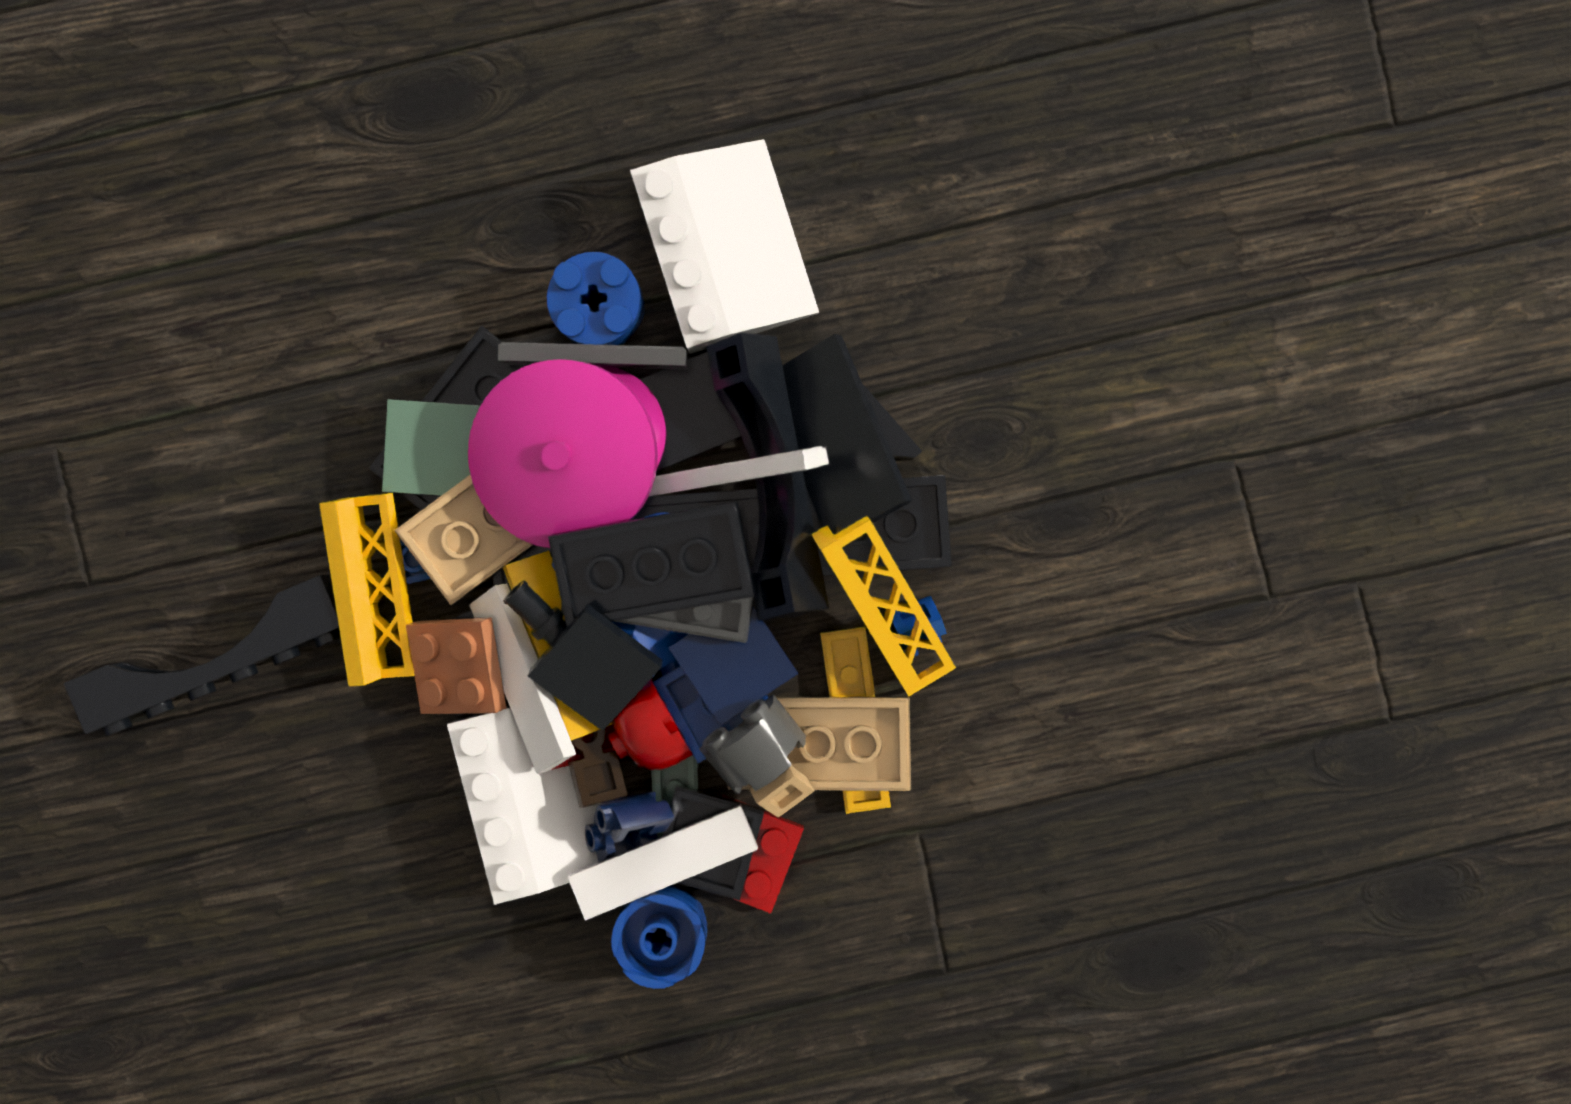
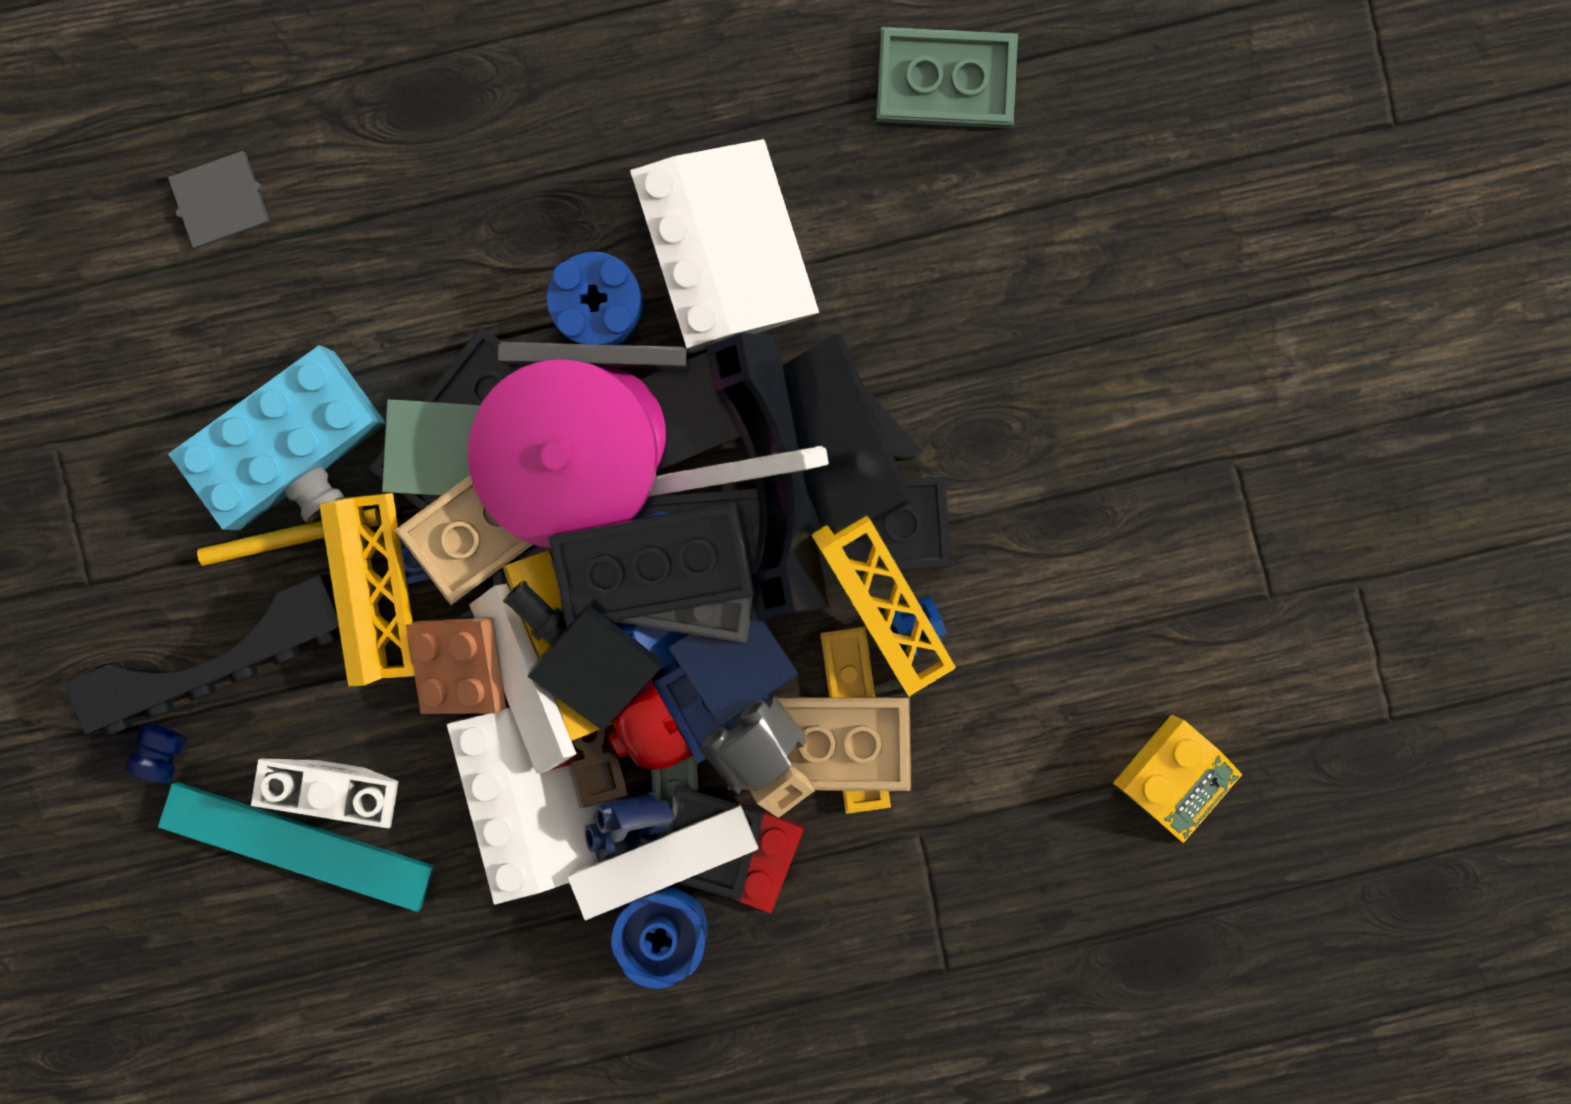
(155, 753): none -> clear blue wheel
(219, 200): none -> dark grey piece
(272, 540): none -> yellow bar
(275, 436): none -> medium azure brick
(296, 846): none -> teal tile
(310, 491): none -> light grey wheel
(325, 790): none -> white slope
(947, 77): none -> sand green tile
(1178, 777): none -> yellow slope

